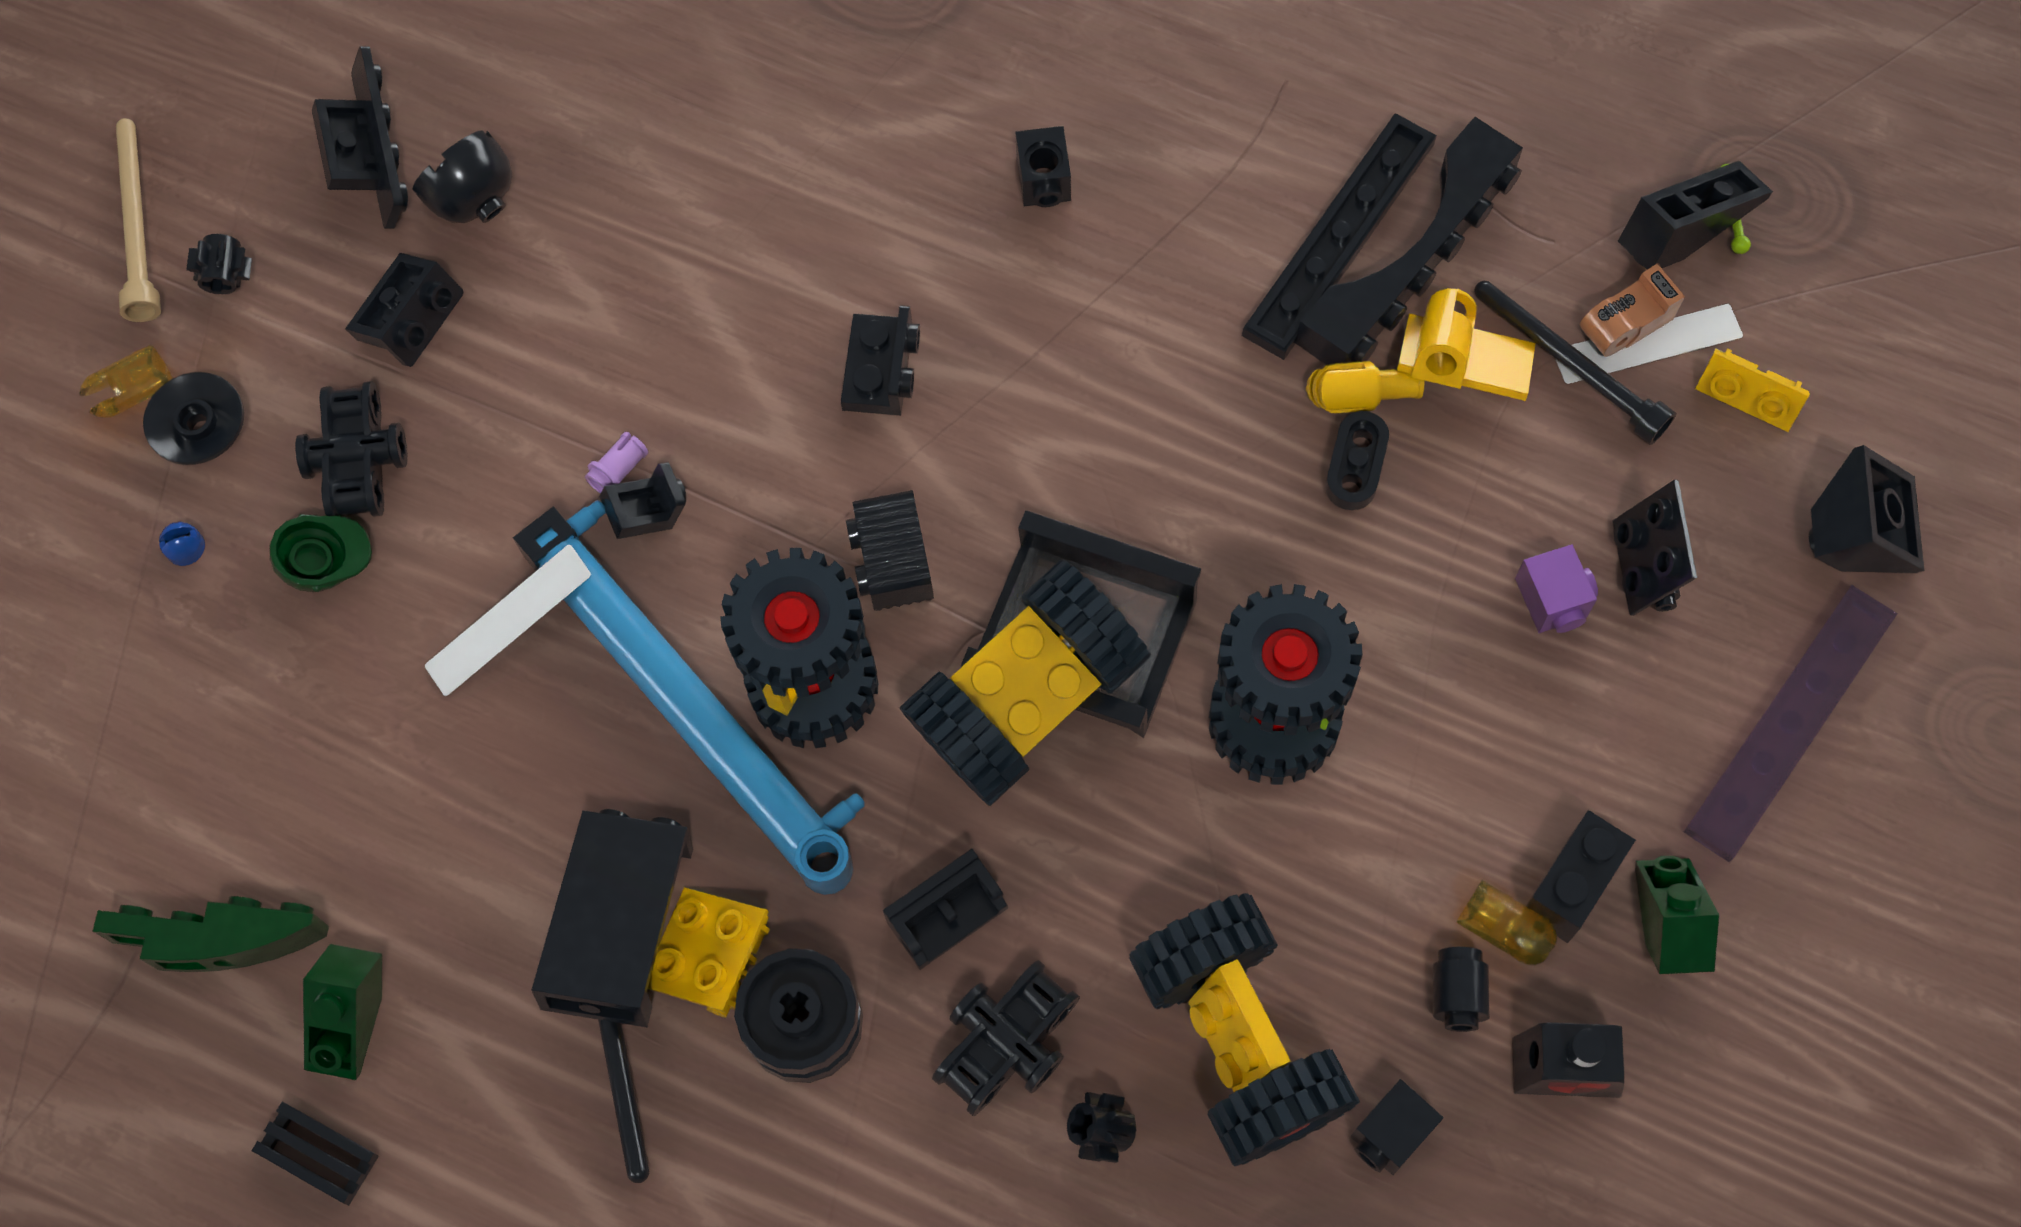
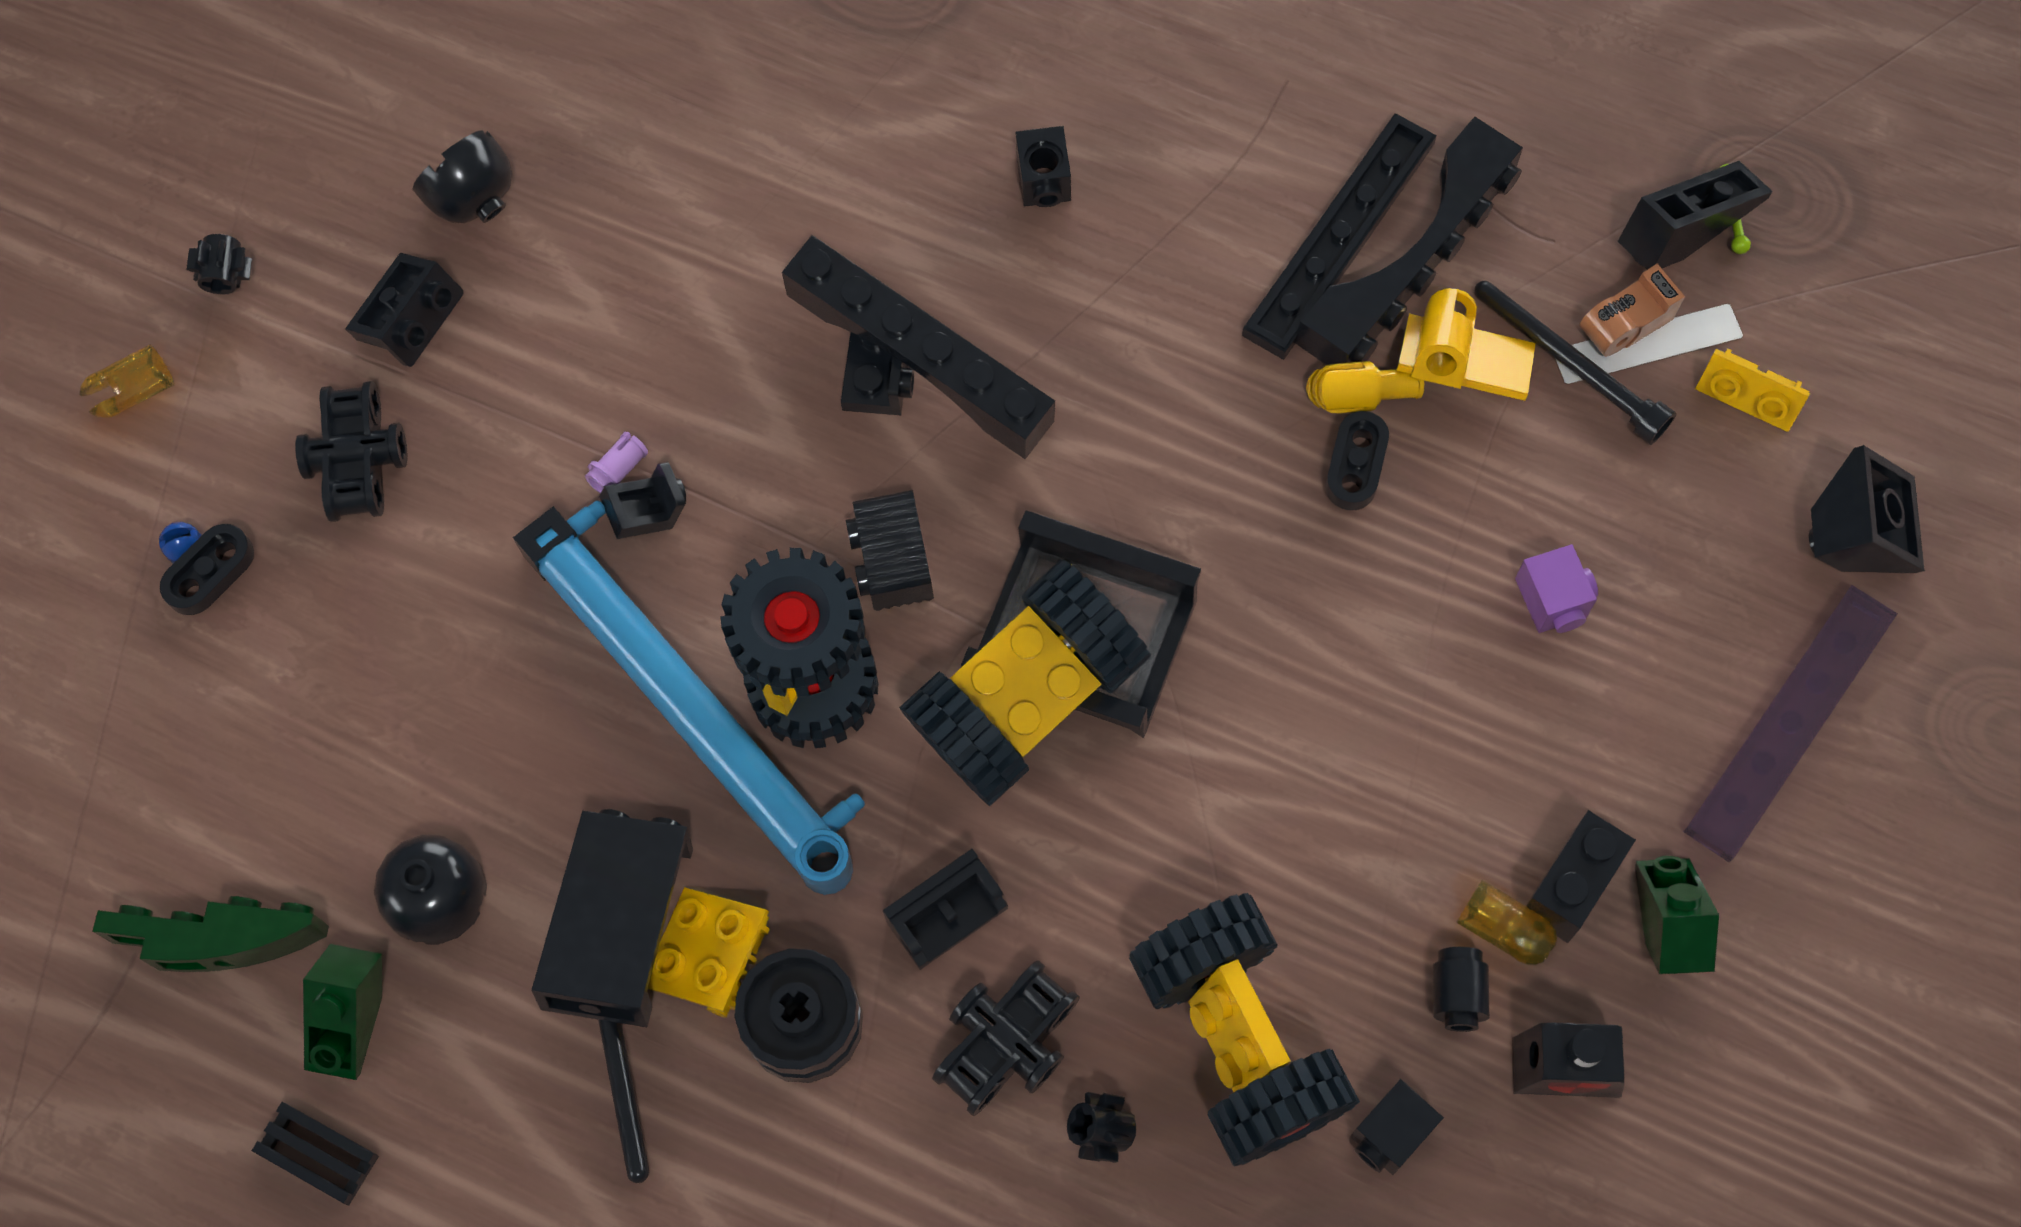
(138, 298): tan piece -> none
(184, 403): black dish -> none
(204, 568): none -> black plate
(319, 551): dark green hat -> none
(357, 141): black bracket -> none
(430, 889): none -> black cylinder
(507, 620): white sticker -> none
(976, 382): none -> black arch
(1283, 683): black plate -> none
(1655, 550): black hinge -> none

